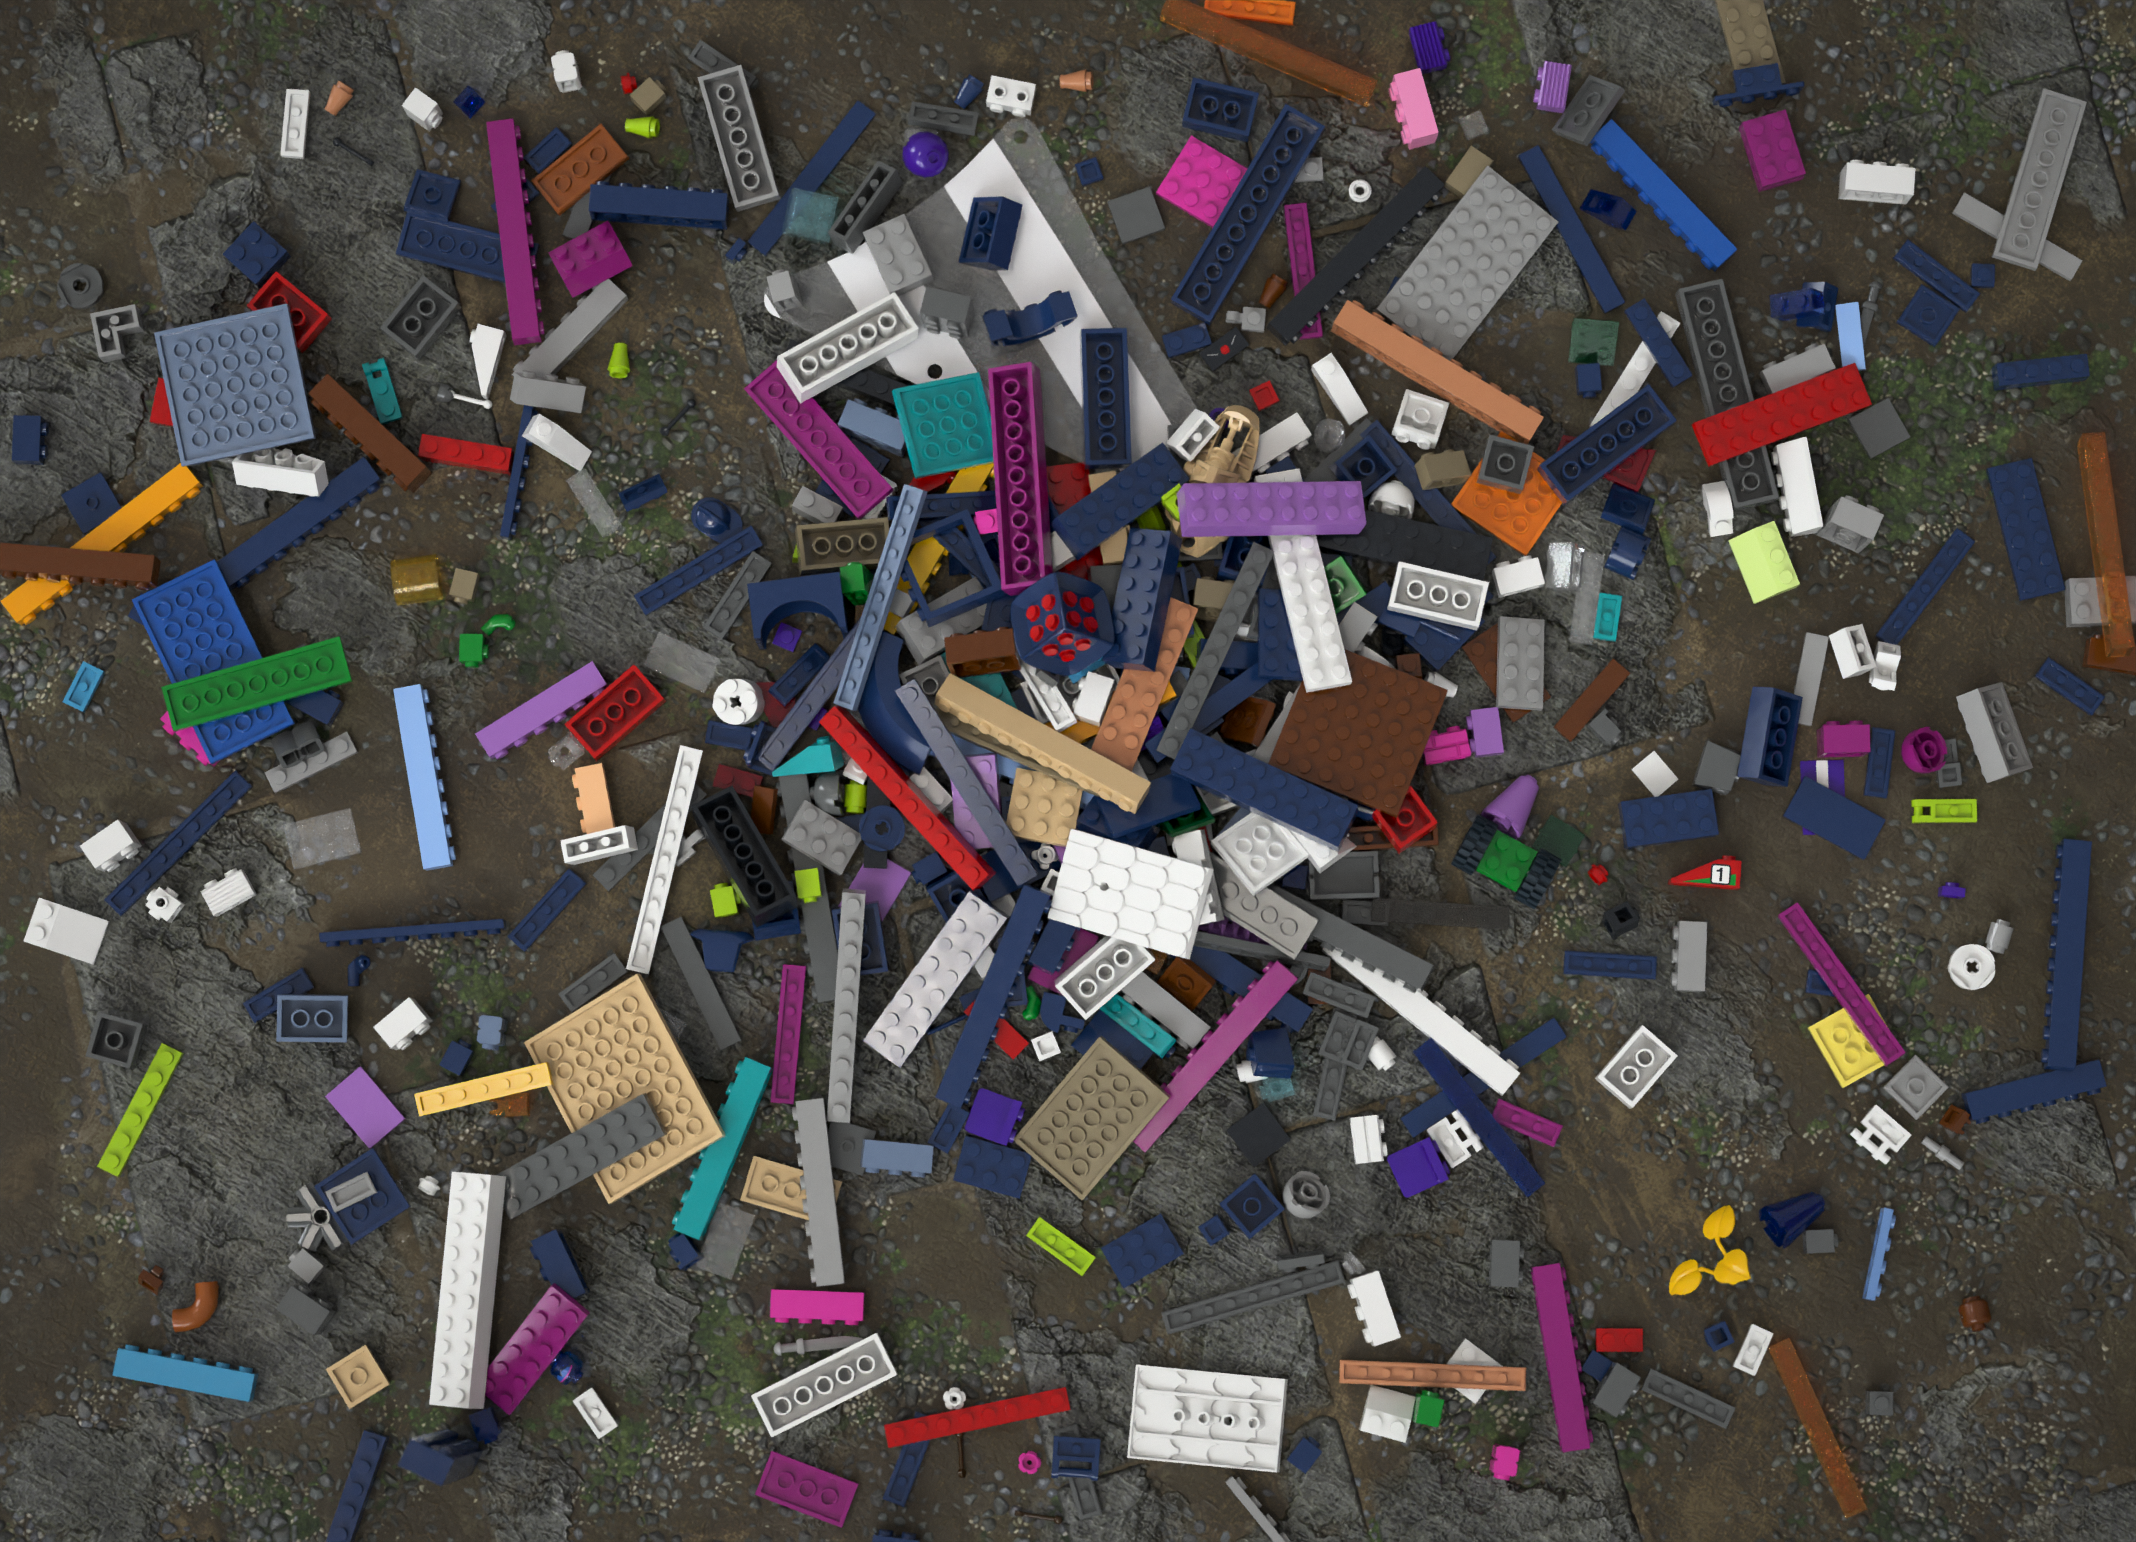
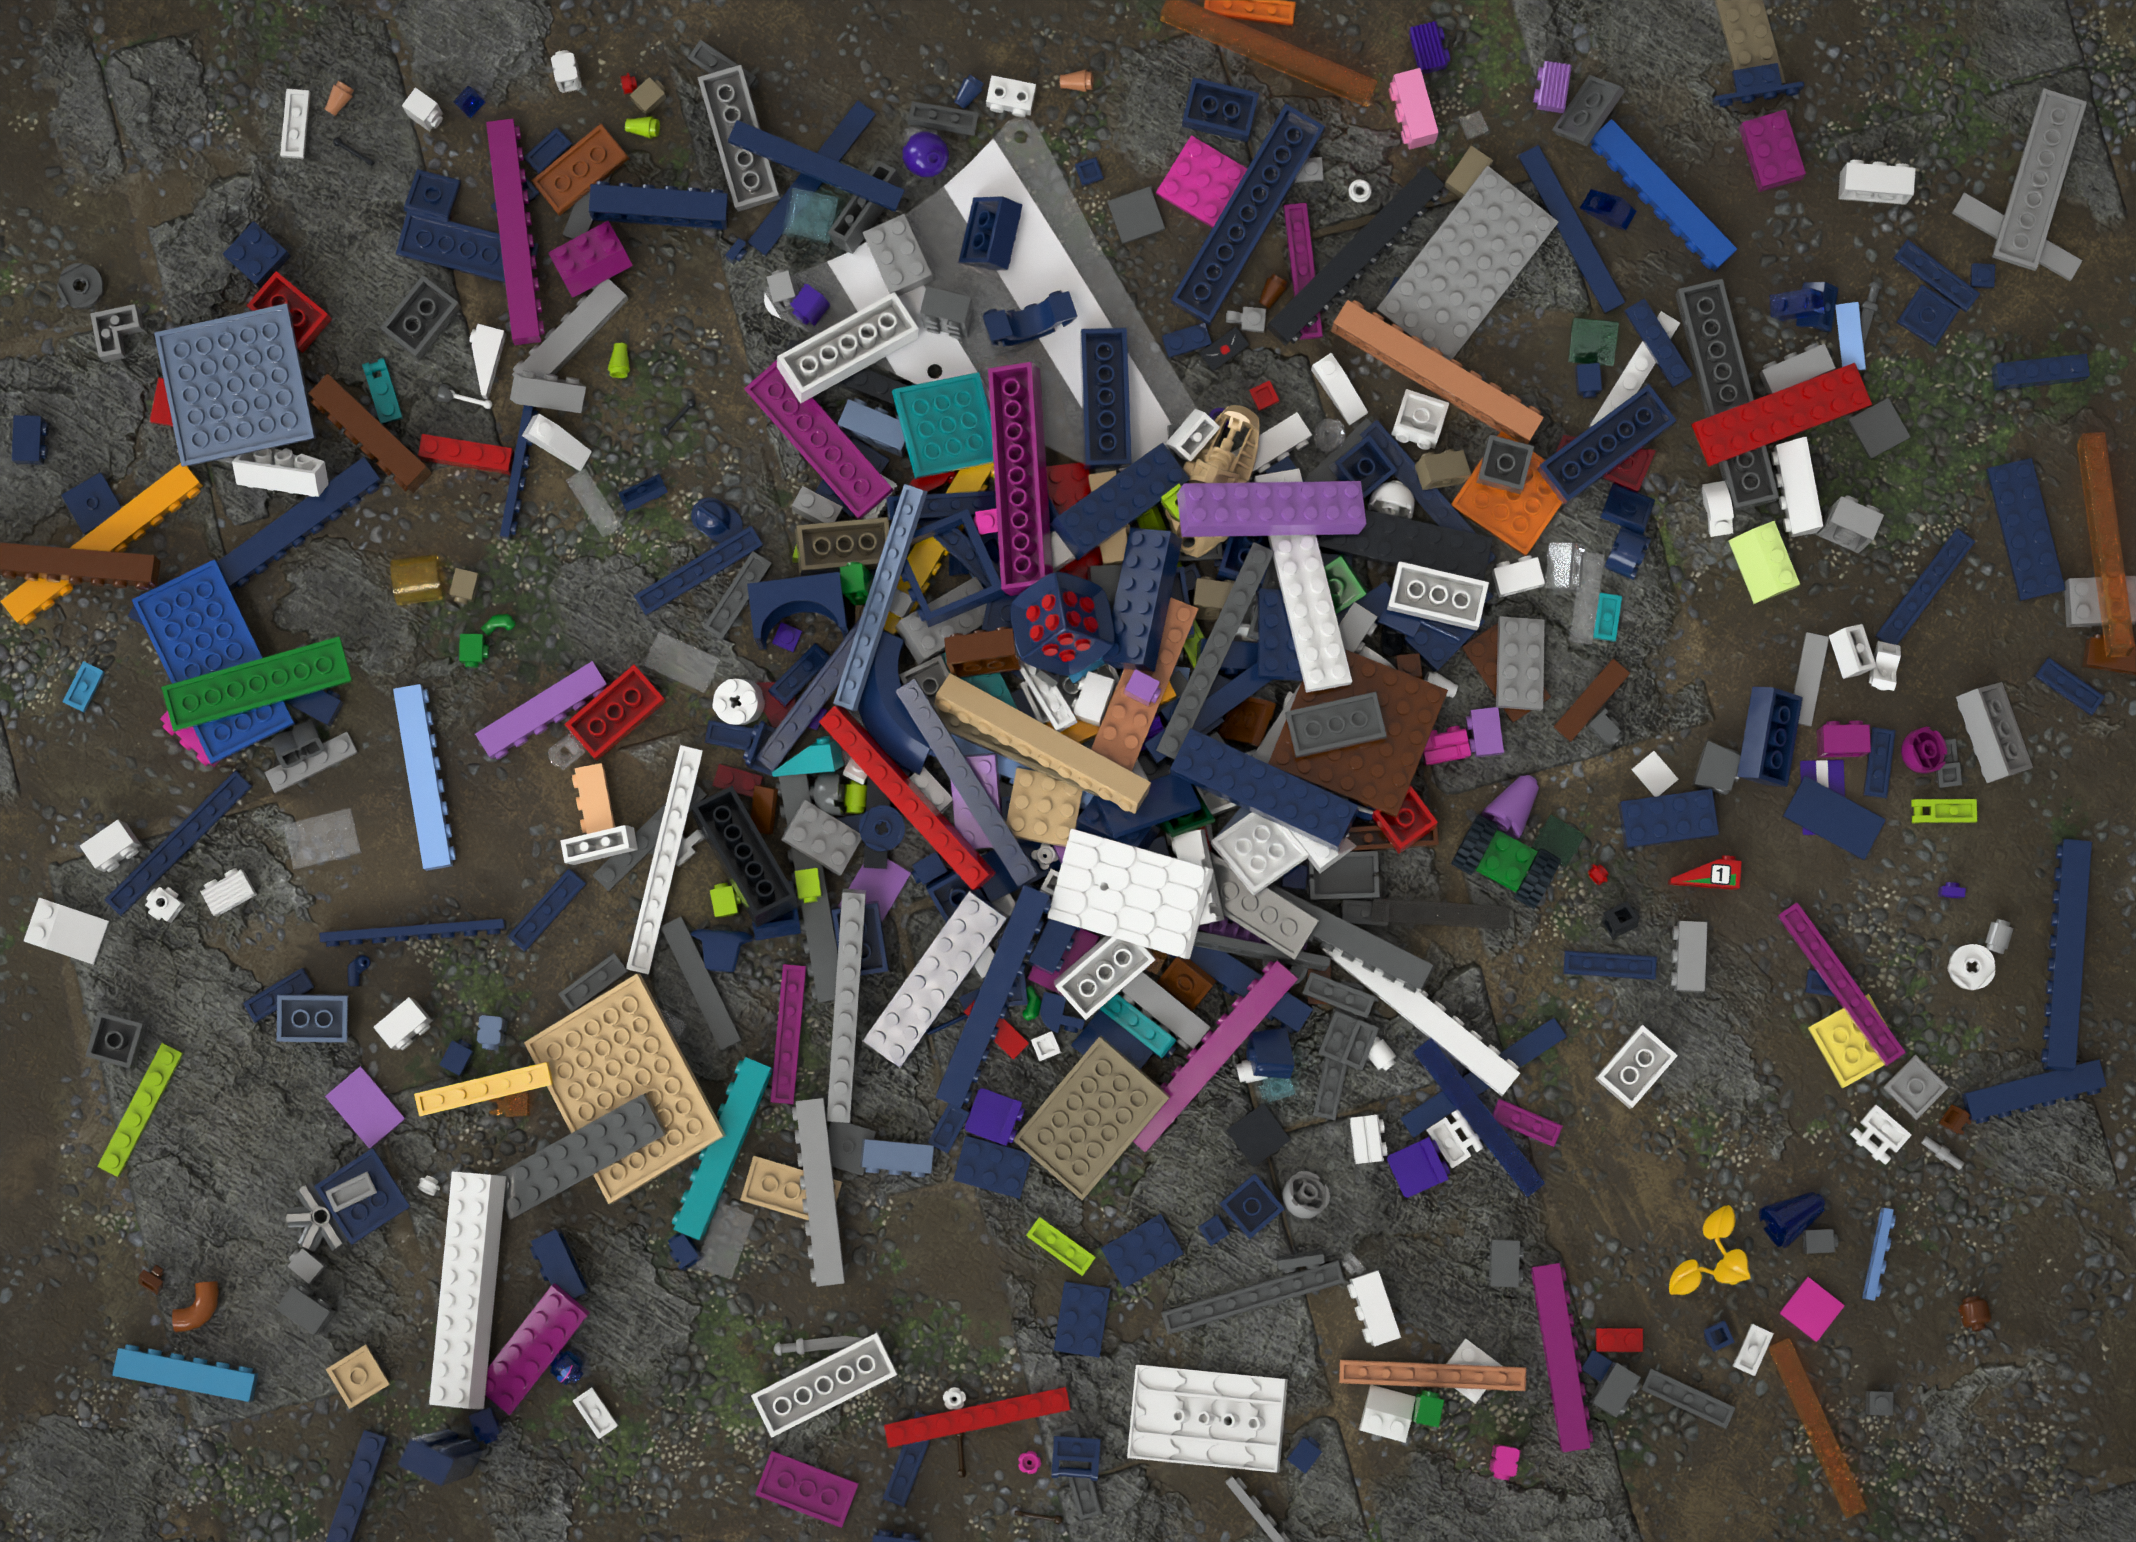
(809, 305): none -> dark purple brick
(816, 165): none -> dark blue tile
(817, 1305): dark pink brick -> none
(1081, 1319): none -> dark blue plate
(1143, 688): none -> medium lavender brick
(1335, 724): none -> dark grey plate
(1811, 1309): none -> dark pink tile

